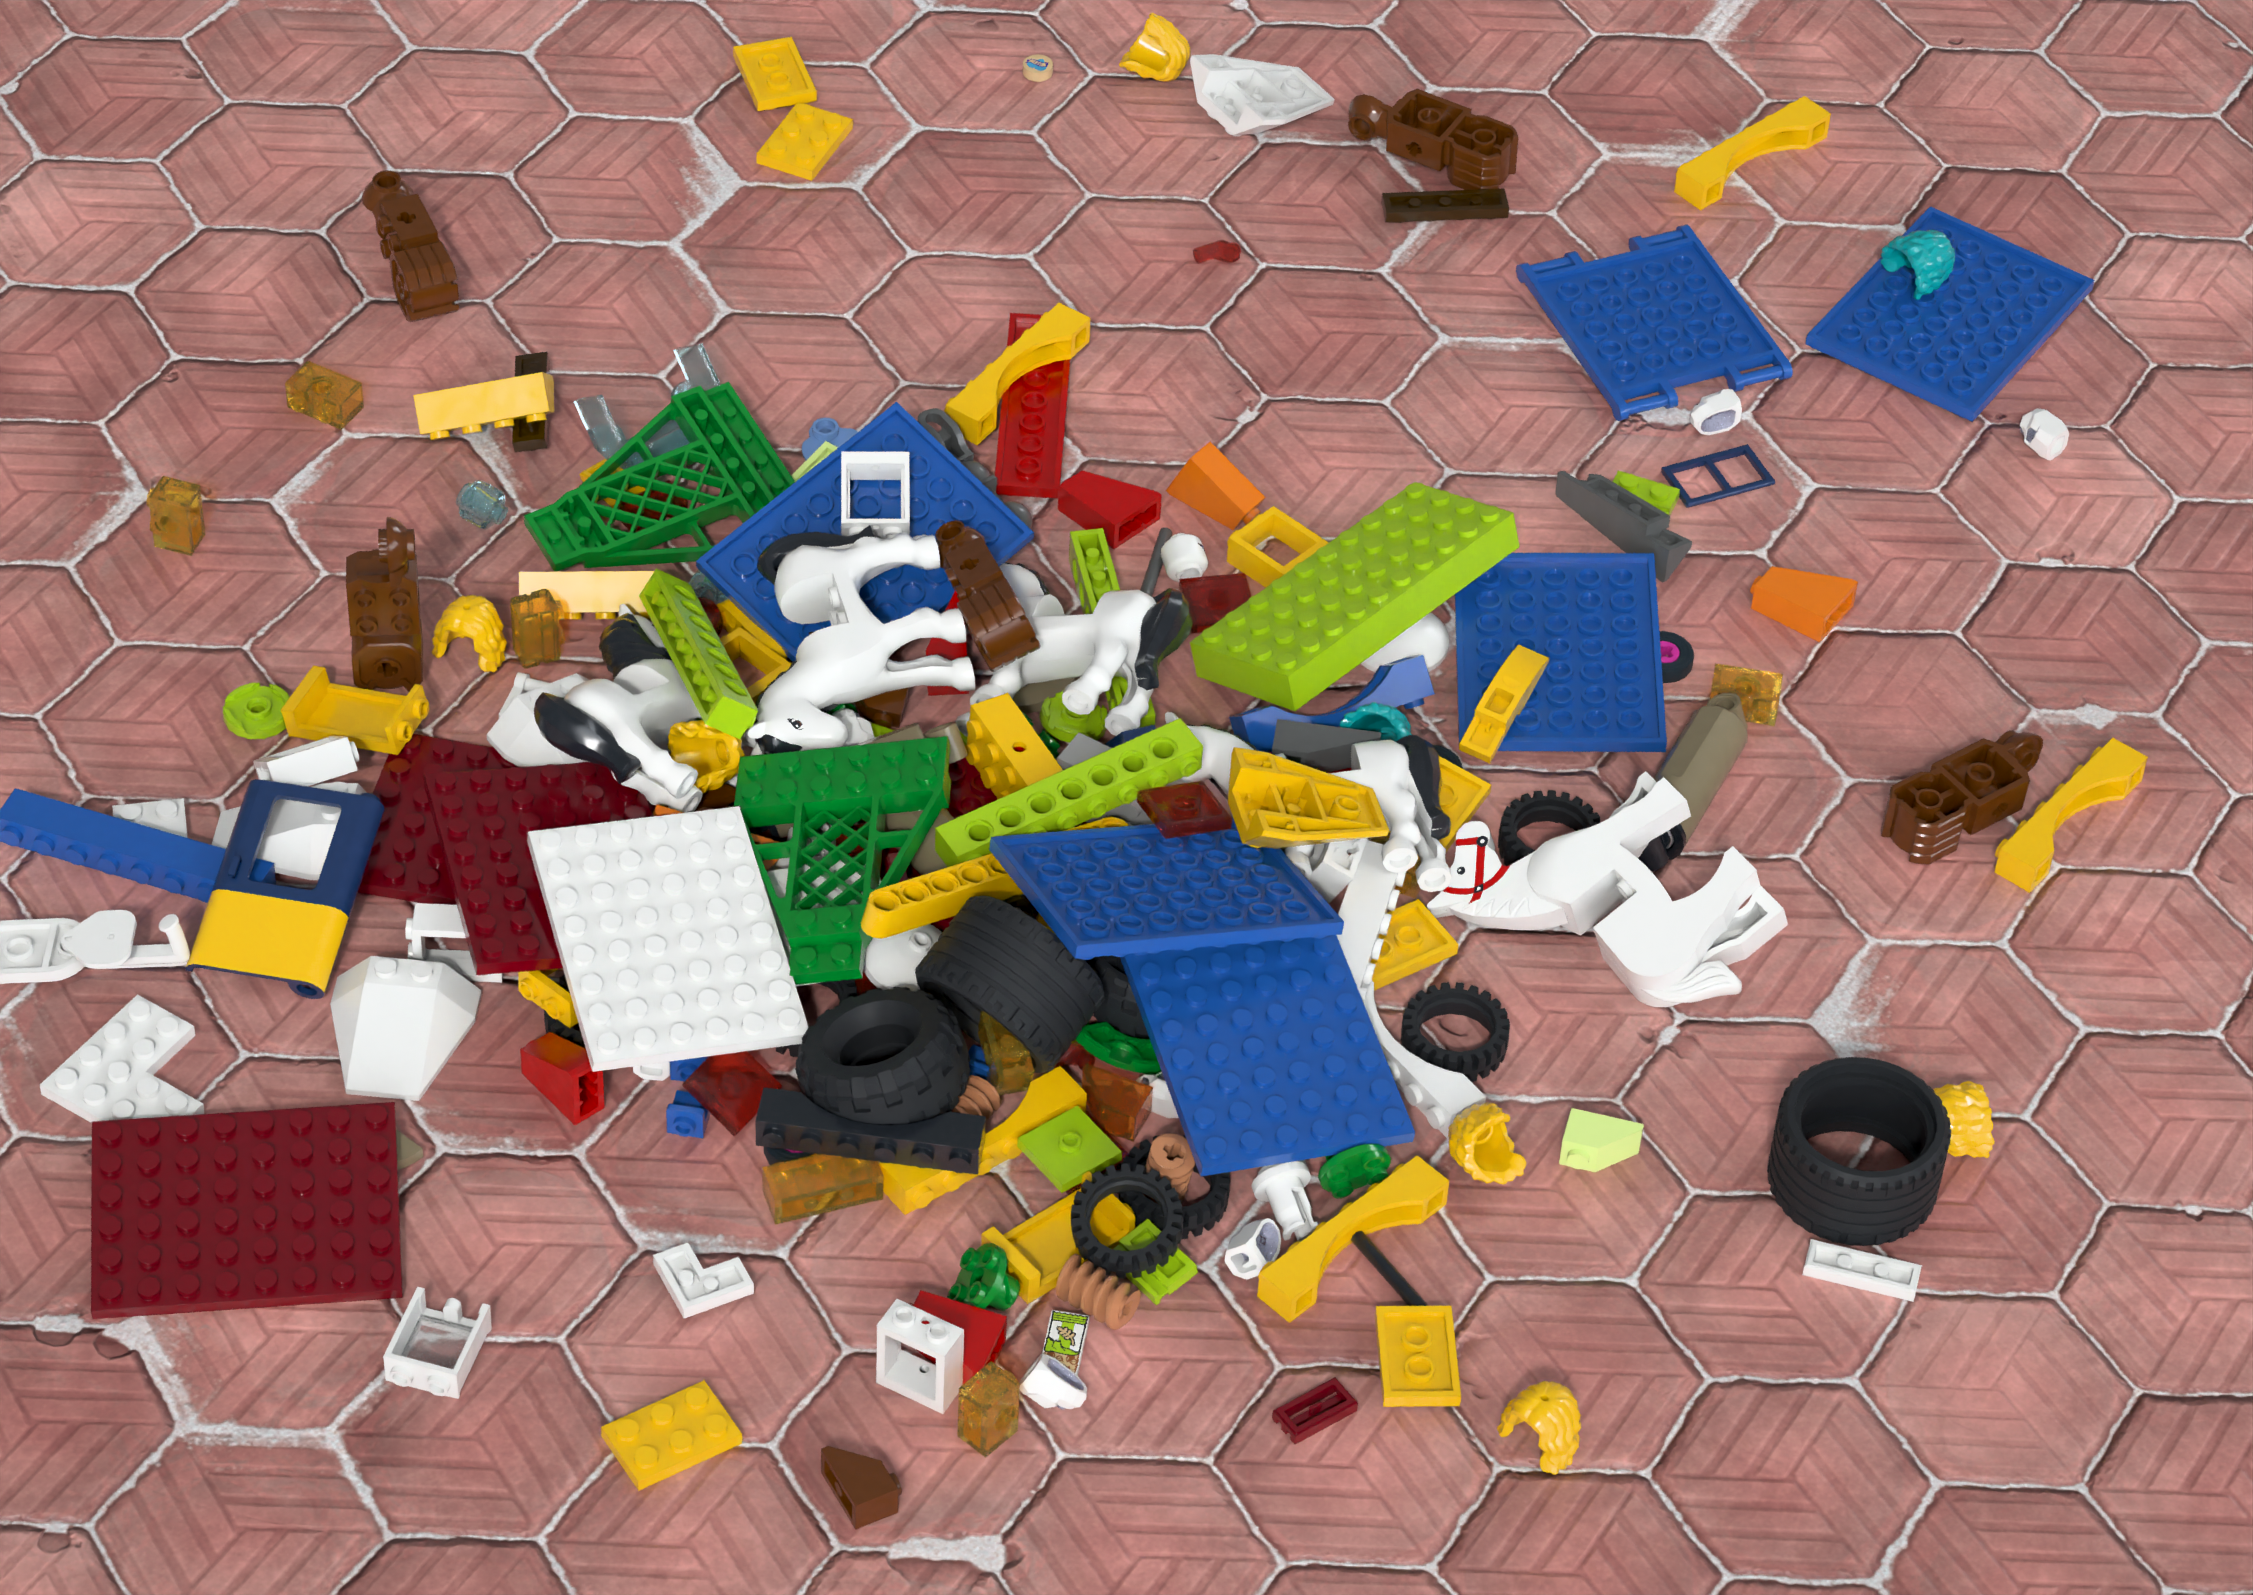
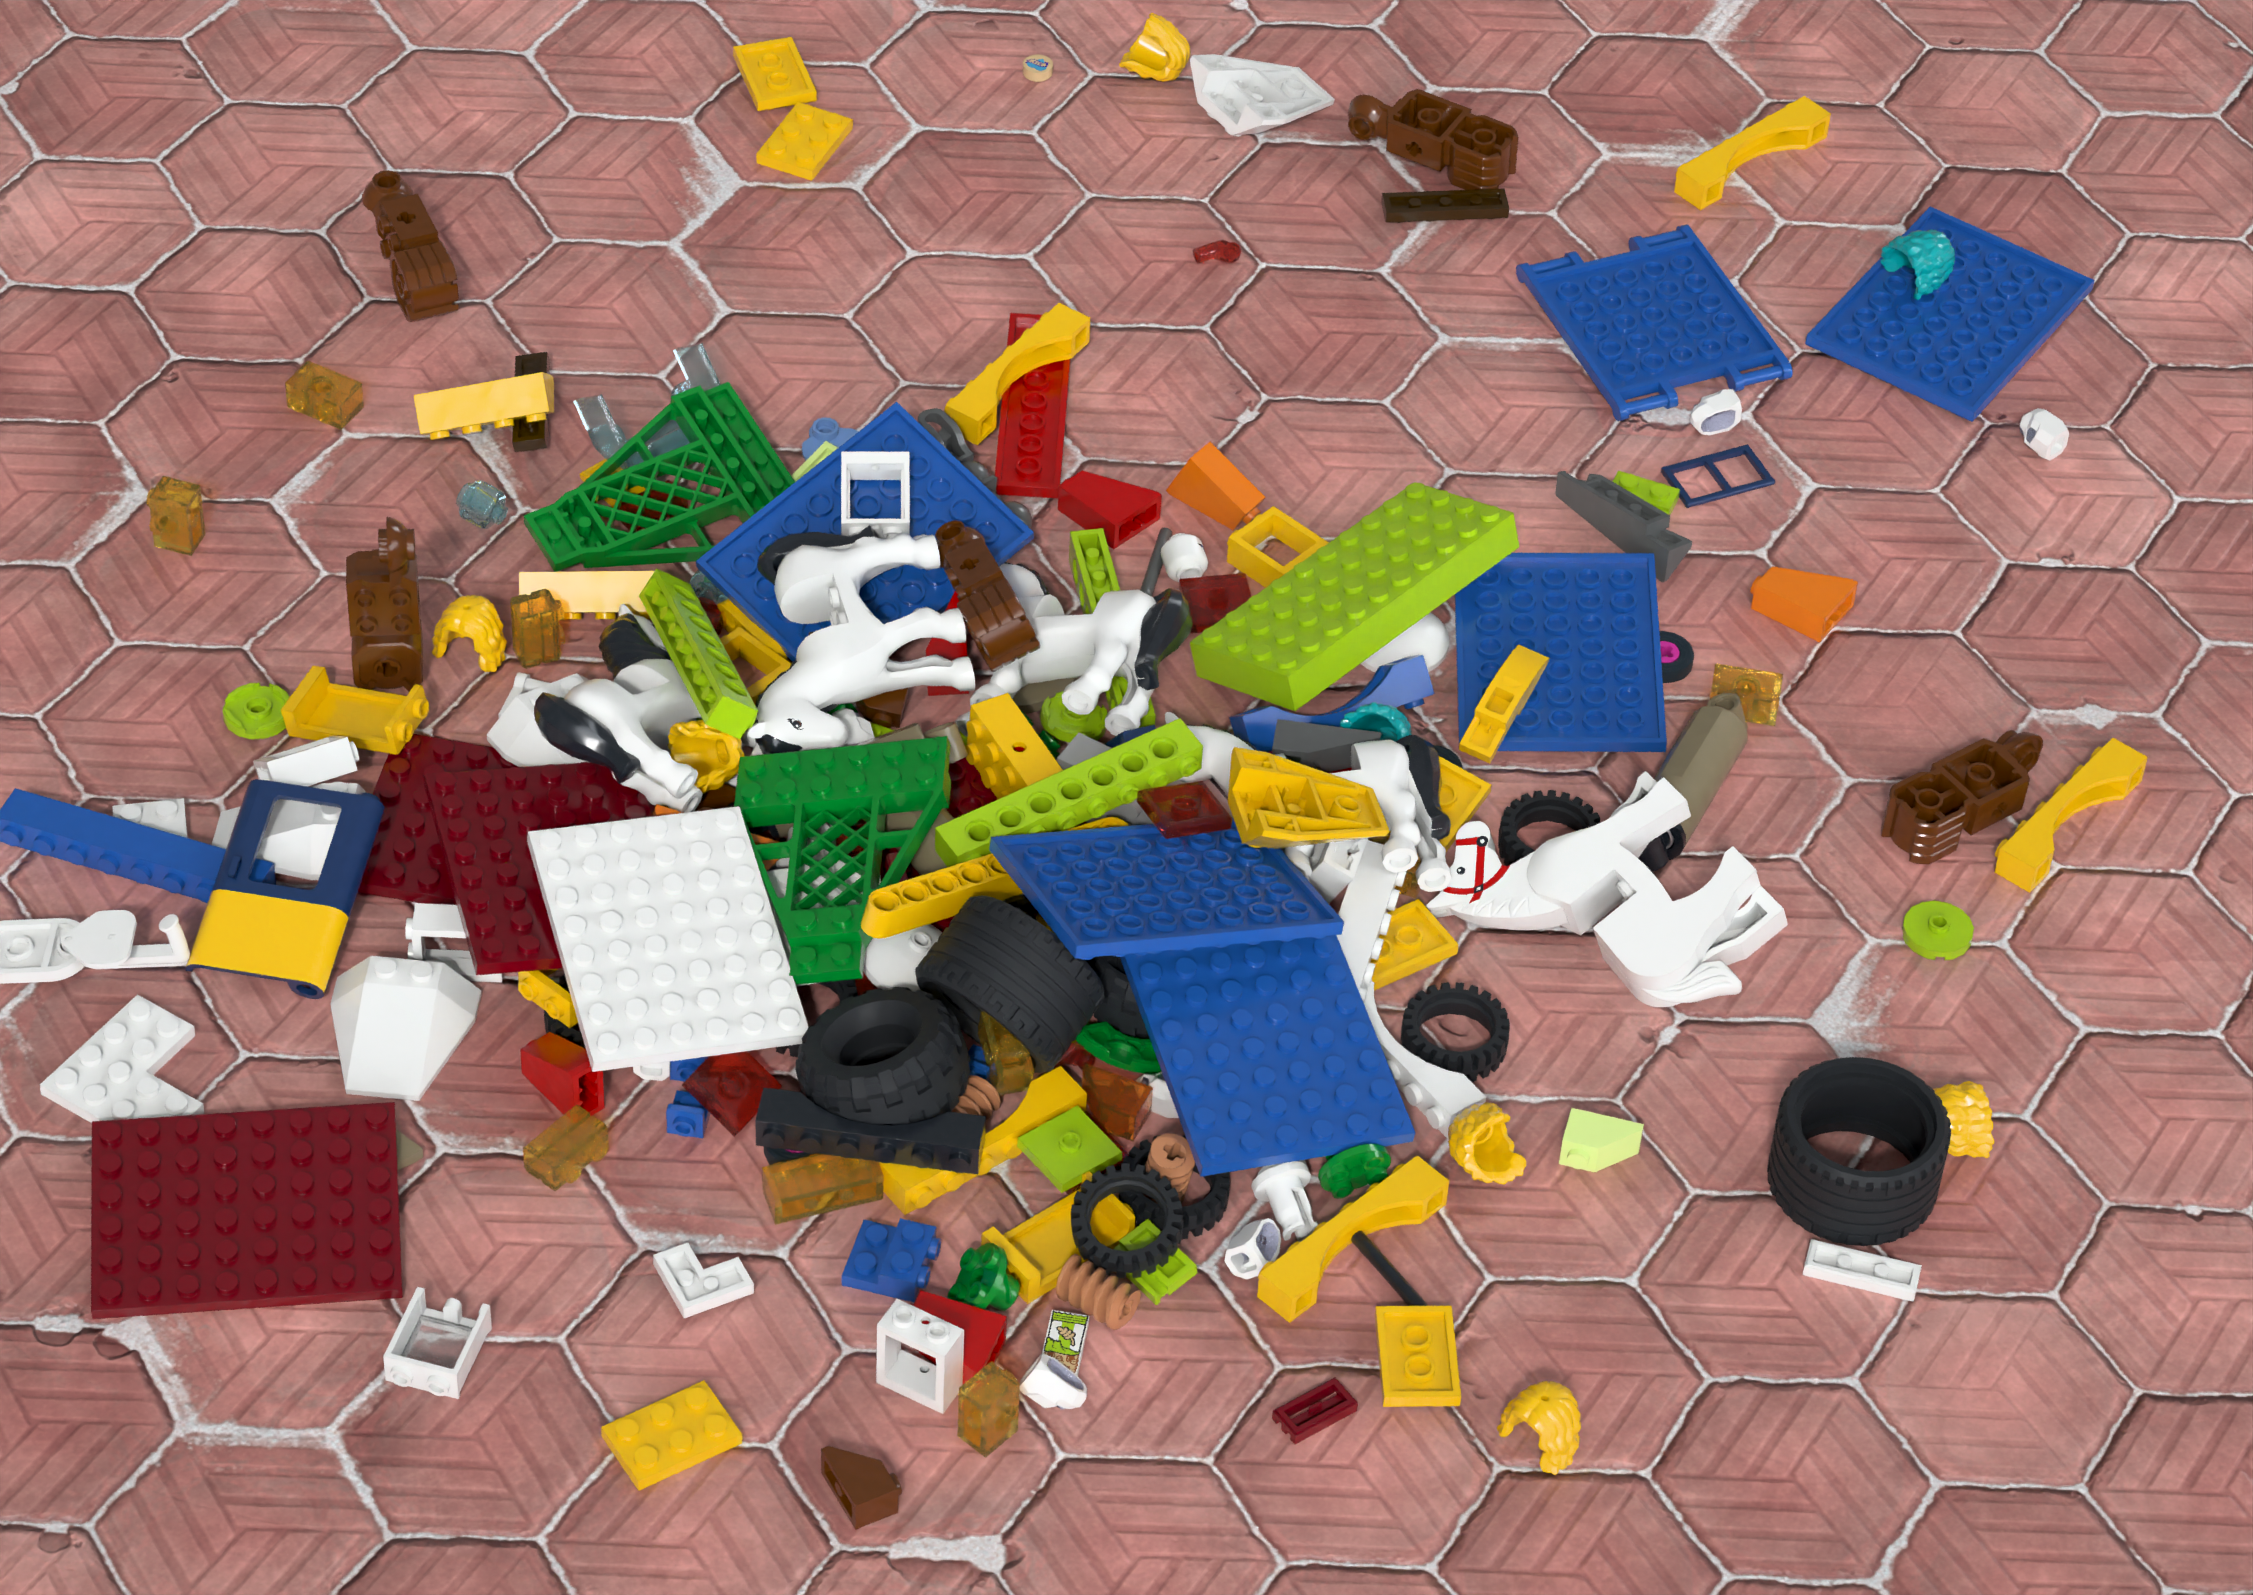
(566, 1148): none -> clear yellow brick
(892, 1259): none -> blue plate
(1937, 930): none -> lime plate

